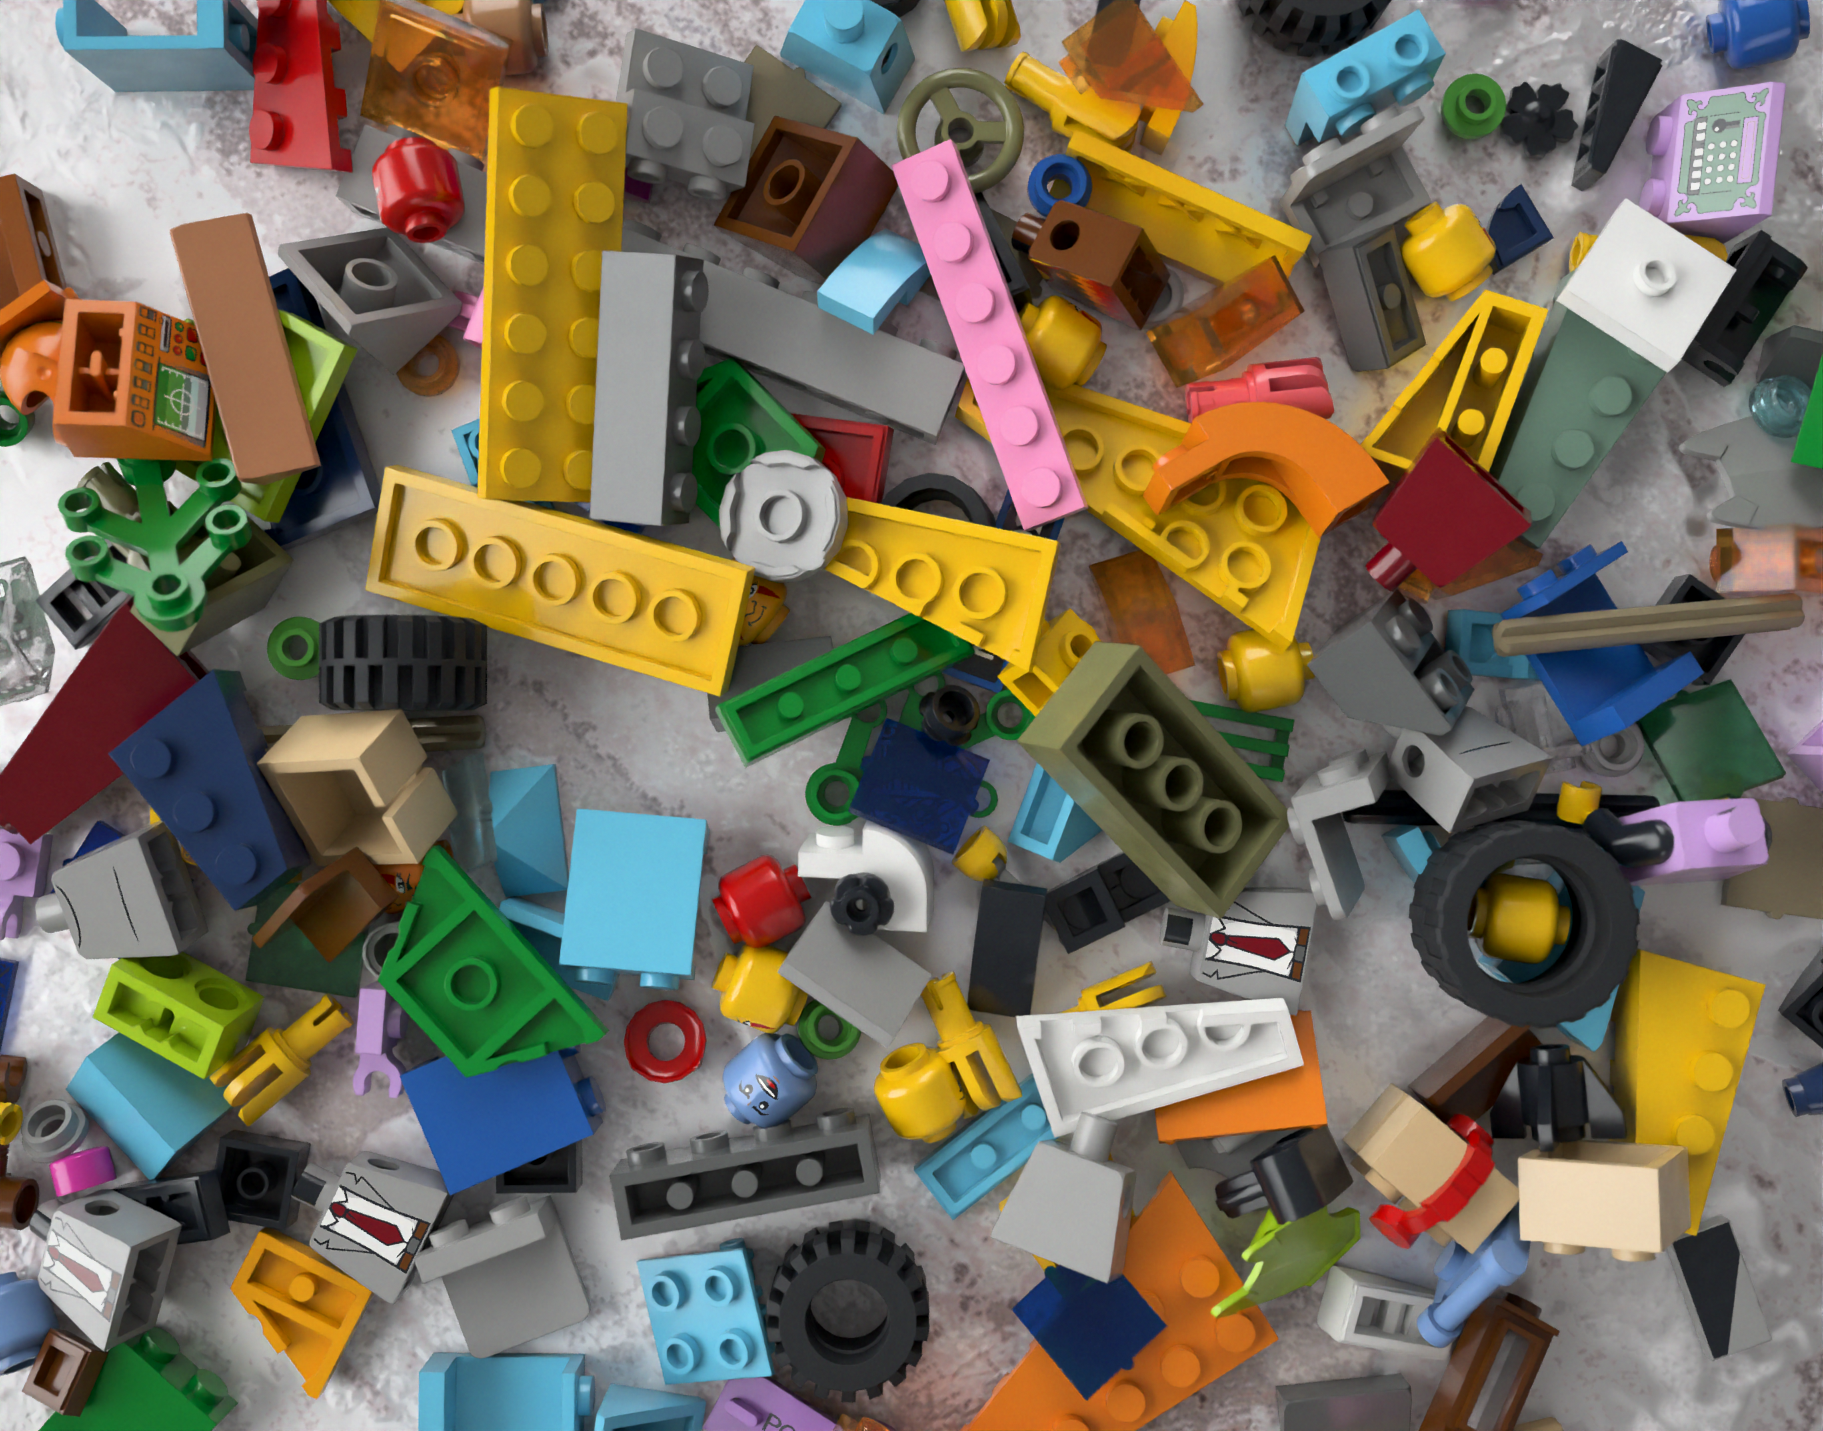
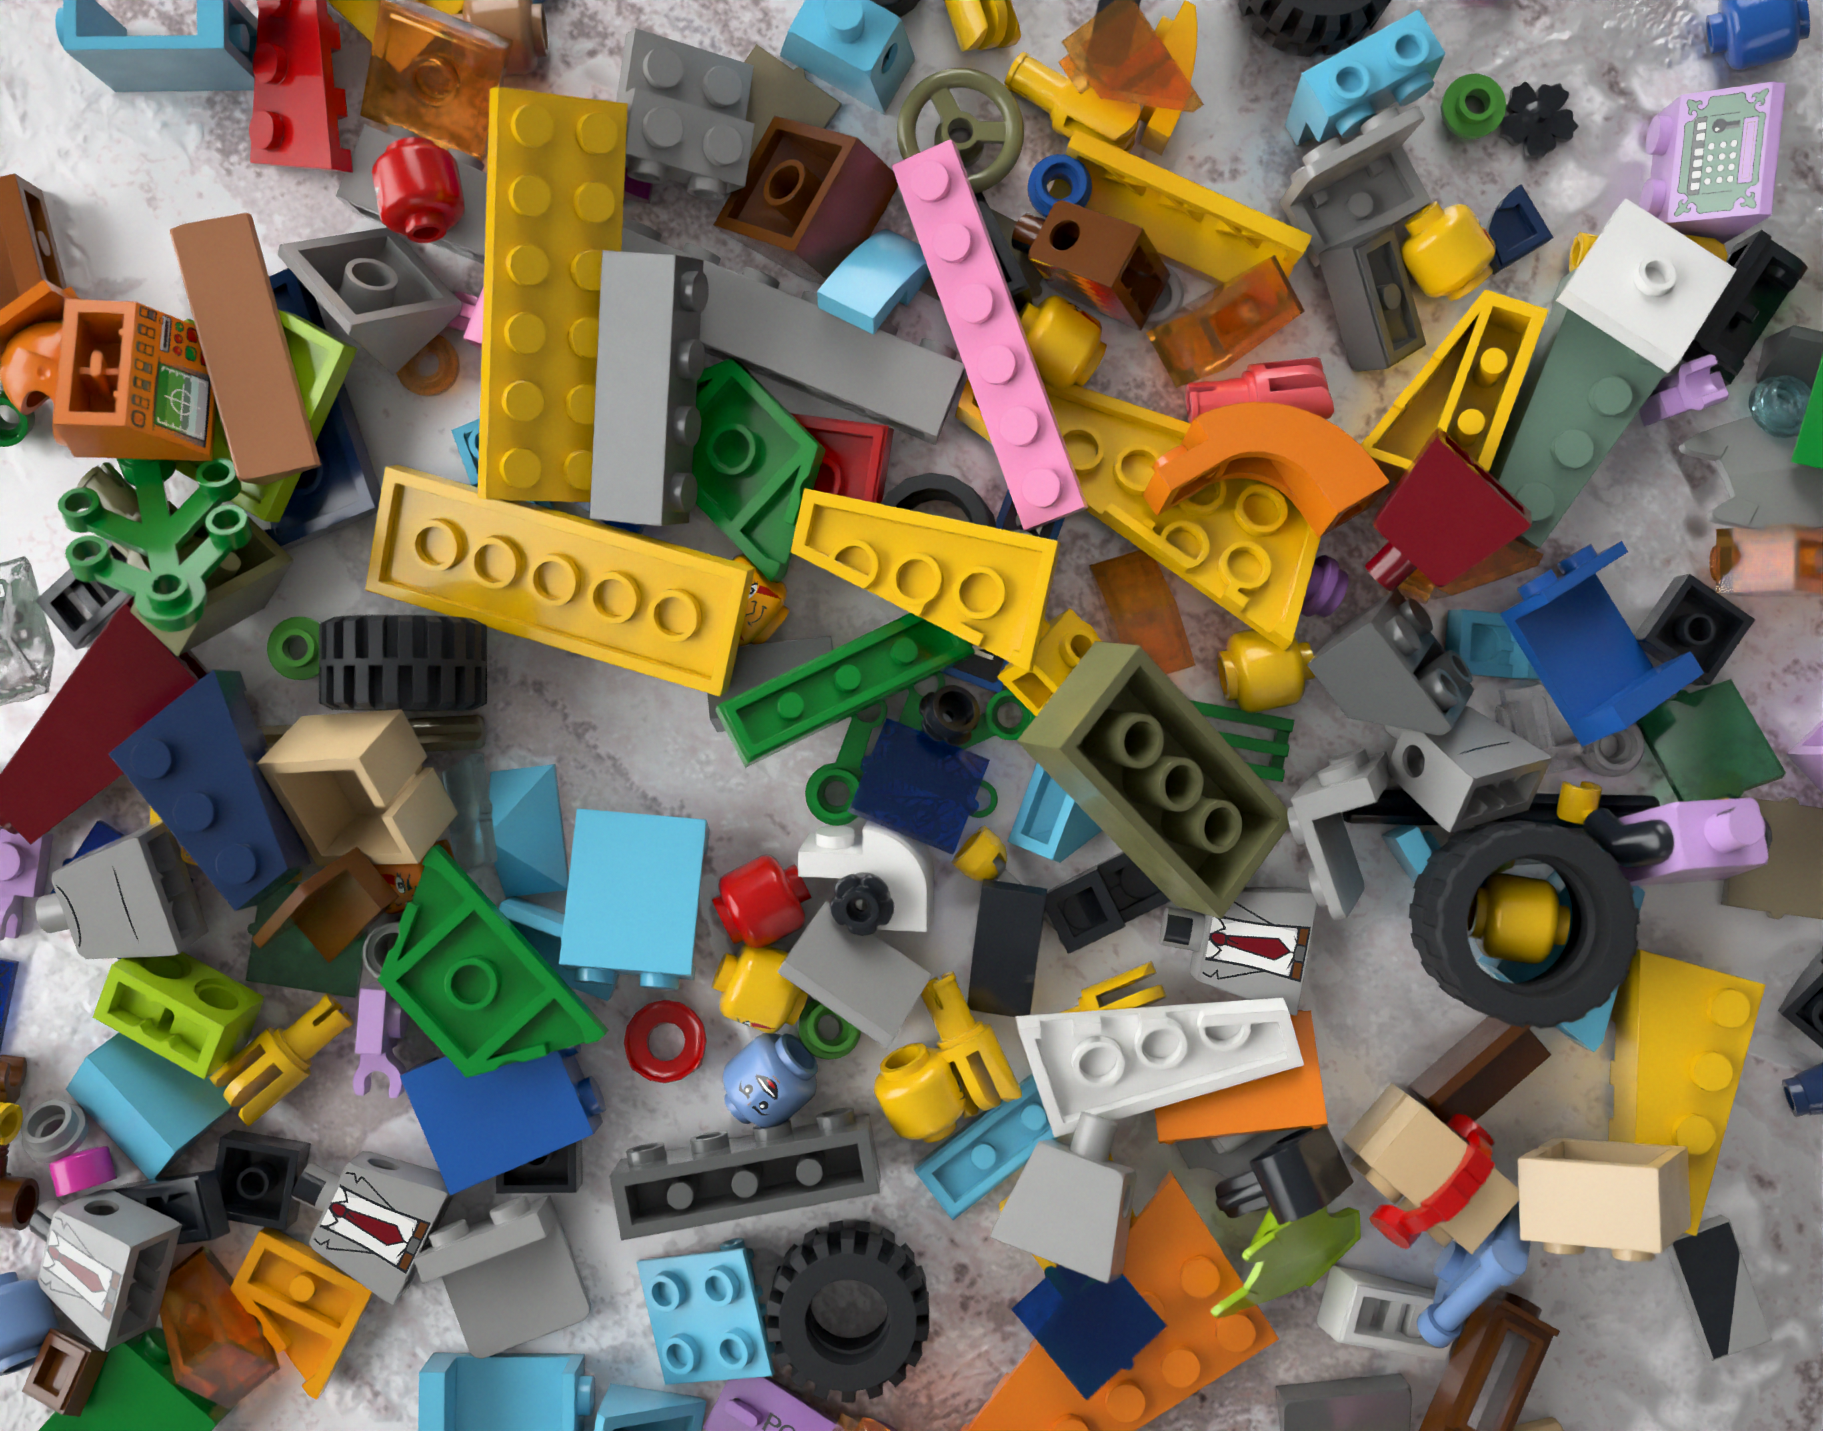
(209, 1333): none -> clear orange slope
(784, 516): tile -> none
(1325, 588): none -> medium lavender plate
(1556, 1098): black brick -> none
(1615, 98): black slope -> none
(1647, 624): dark tan axle -> none
(1685, 391): none -> lavender plate

